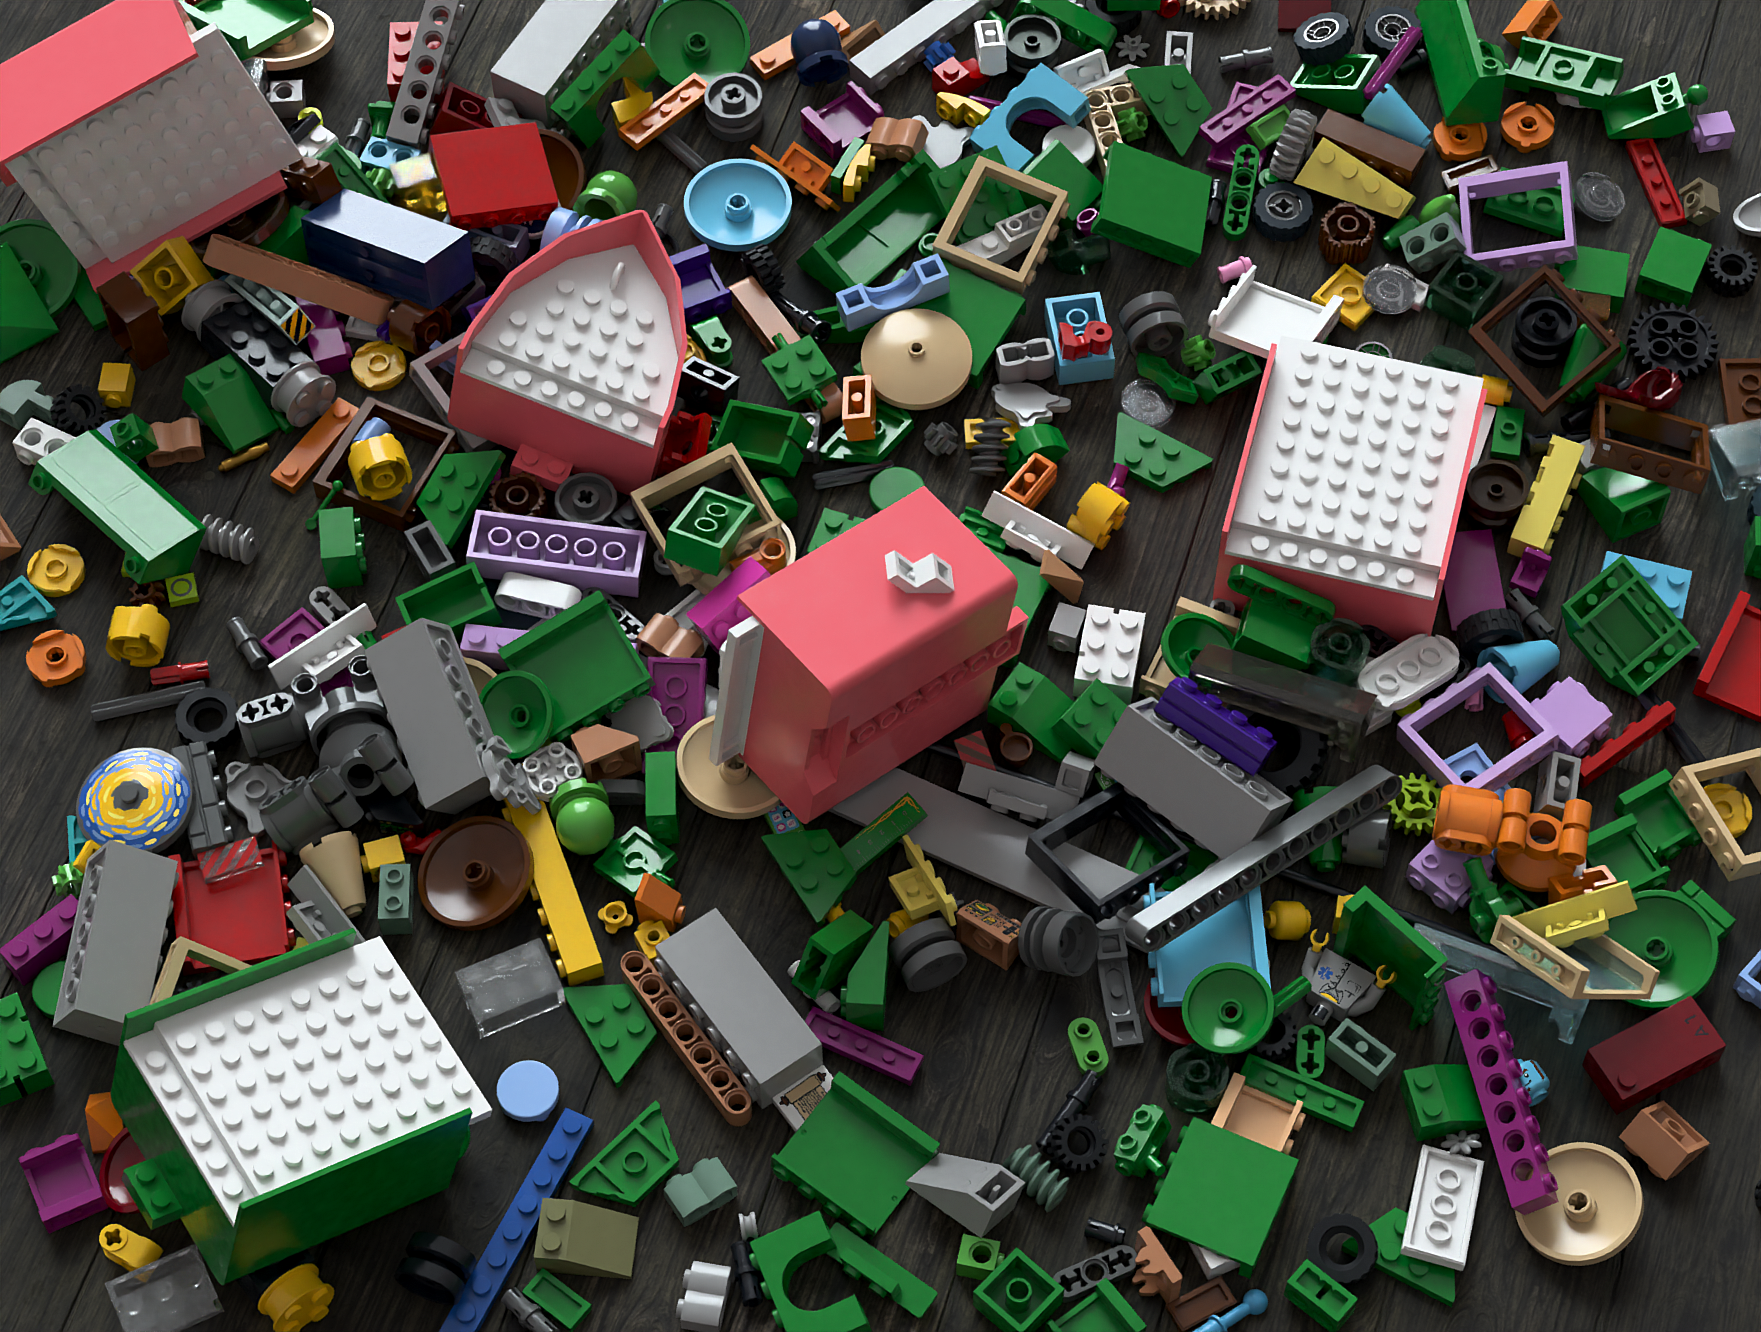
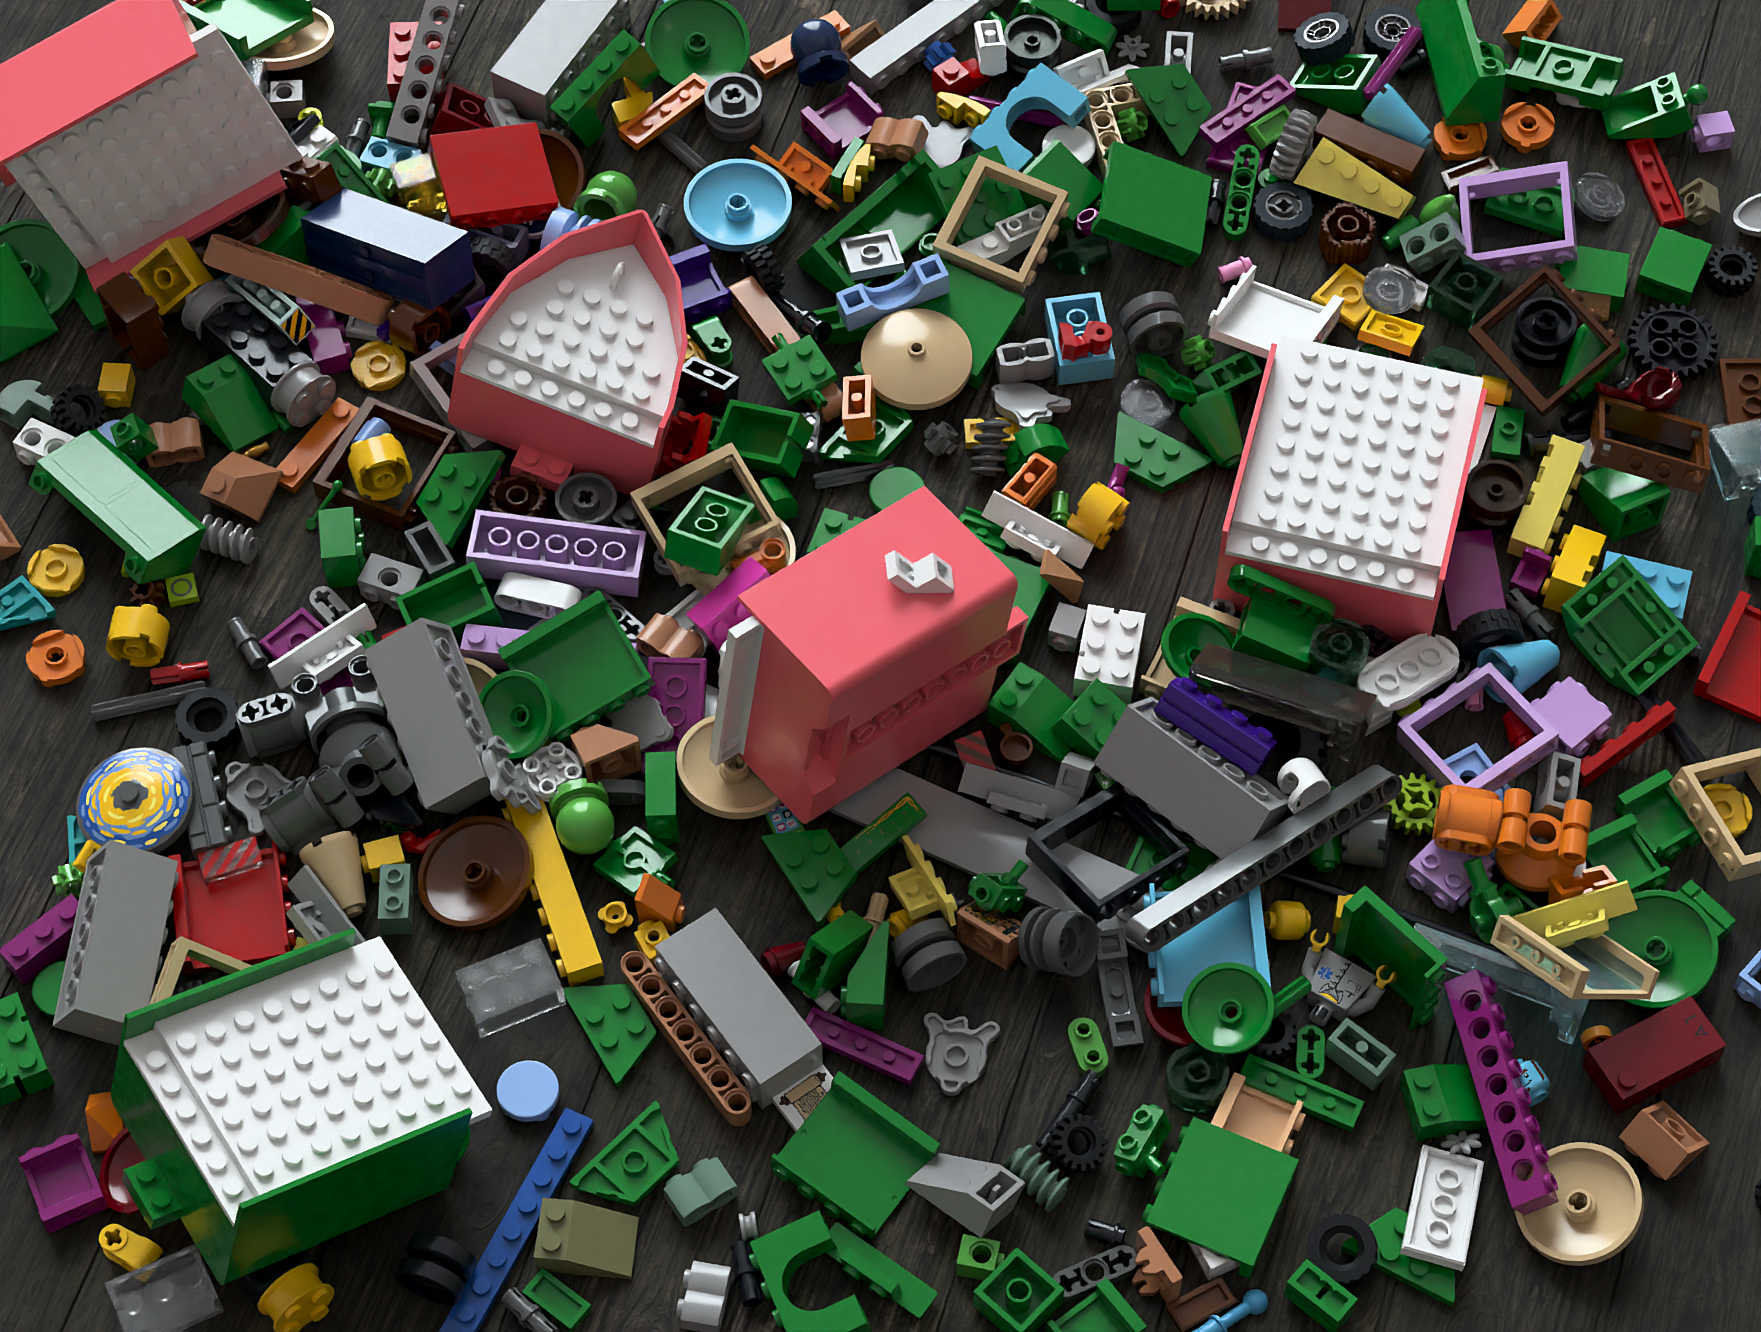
(241, 485): none -> nougat slope
(384, 571): none -> light grey brick
(779, 958): none -> dark red cone
(871, 255): none -> light grey tile
(876, 911): none -> tan axle
(955, 1052): none -> light grey tile
(999, 890): none -> green brick
(1059, 512): none -> bright green pin
(1215, 426): none -> green cone
(1311, 783): none -> white helmet
(1390, 332): none -> yellow tile
(1573, 567): none -> yellow wedge
(1594, 1036): none -> orange tile

